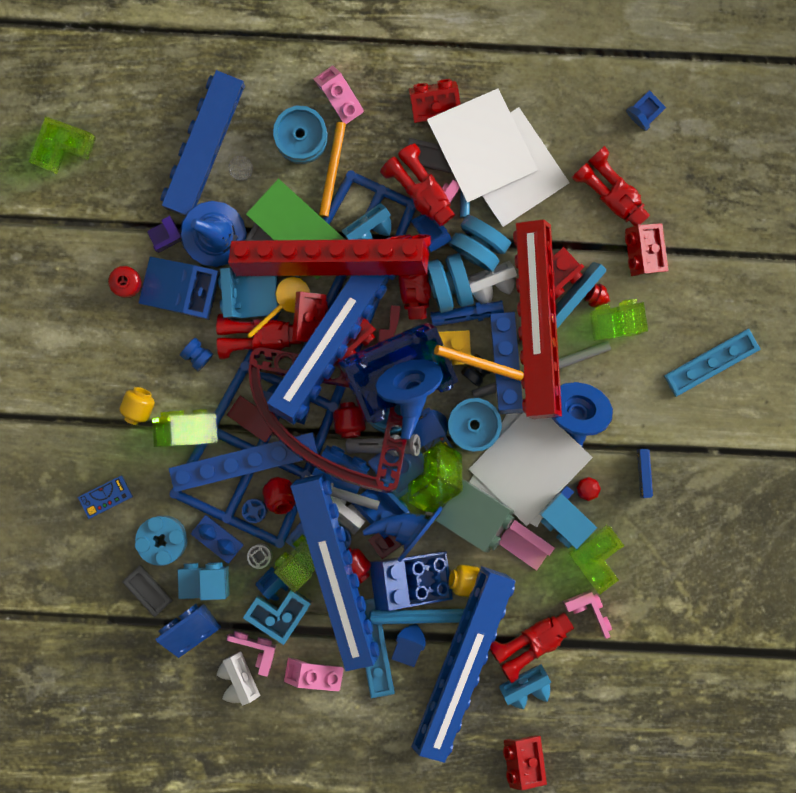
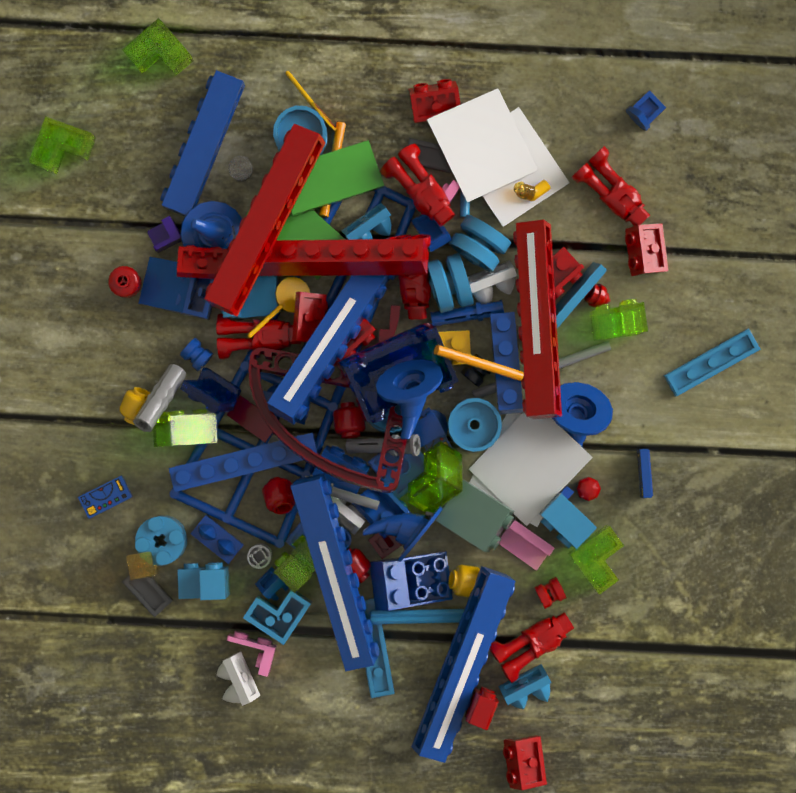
(141, 565): none -> clear yellow bracket
(155, 44): none -> clear neon green brick
(159, 398): none -> light grey axle
(193, 628): blue slope -> none
(199, 262): none -> red bracket
(212, 391): none -> clear blue bracket
(254, 514): blue wheel -> none
(264, 220): none -> red brick
(309, 100): none -> yellow piece
(313, 675): bright pink bracket -> none
(339, 94): bright pink bracket -> none
(339, 177): none -> bright green tile
(409, 645): blue tile -> none
(482, 708): none -> red brick
(530, 192): none -> clear yellow arm
(555, 589): none -> red wheel
(578, 604): bright pink bracket -> none

